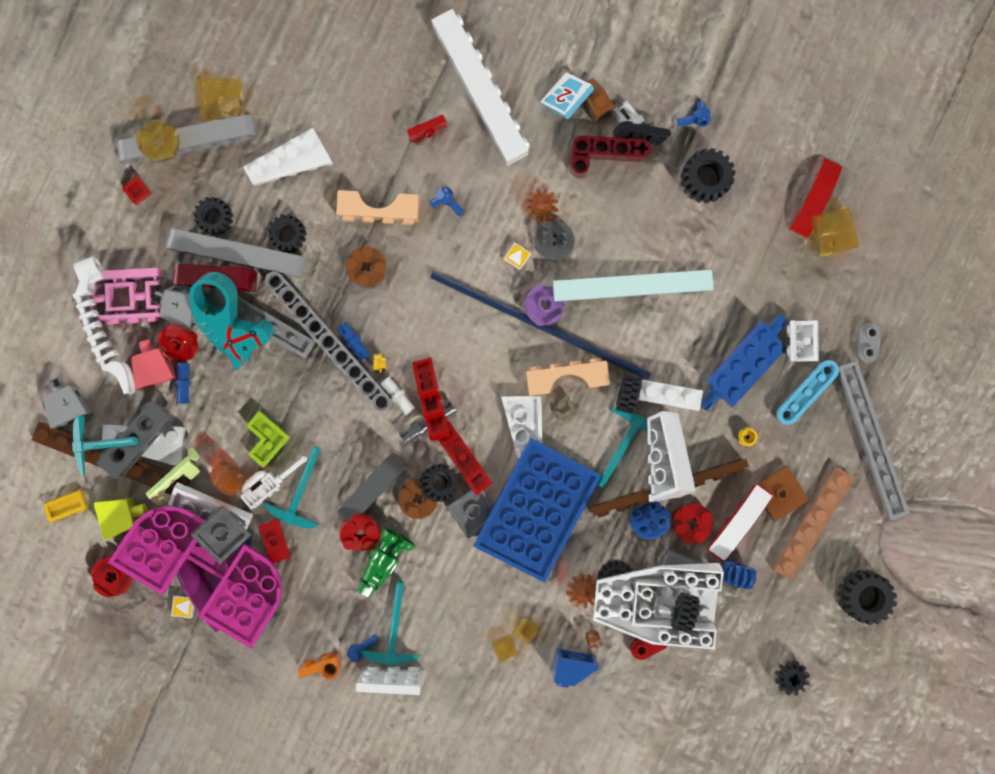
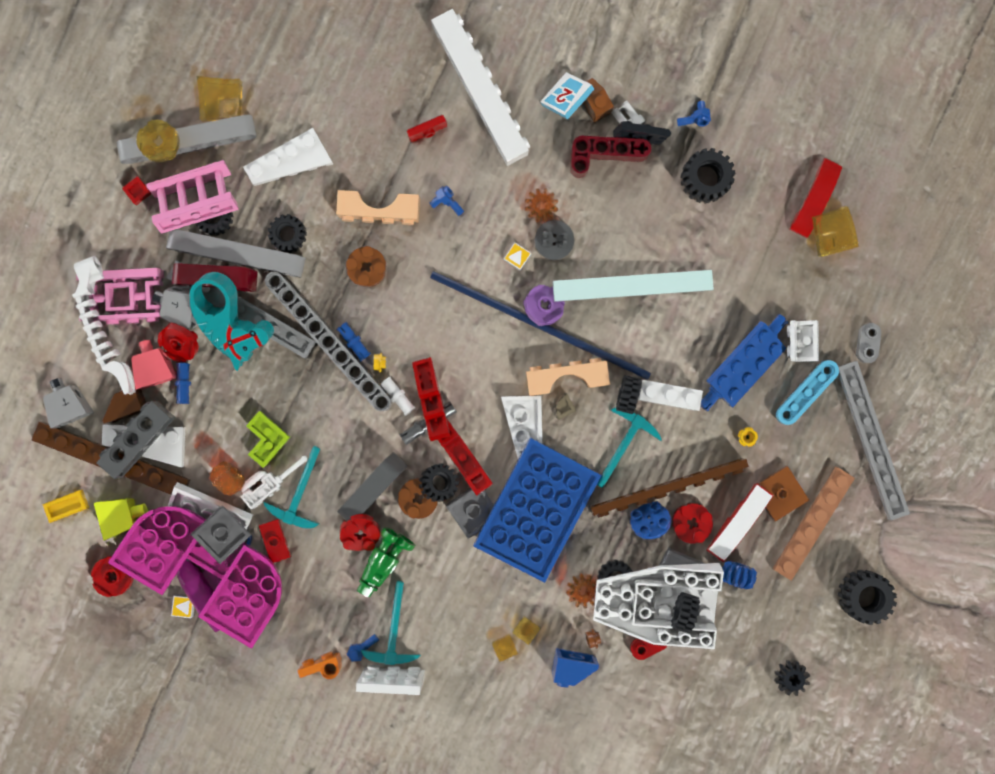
(80, 445): teal piece -> none
(124, 406): none -> reddish brown slope
(185, 467): yellowish green piece -> none
(198, 211): none -> bright pink fence
(668, 457): white wedge -> none

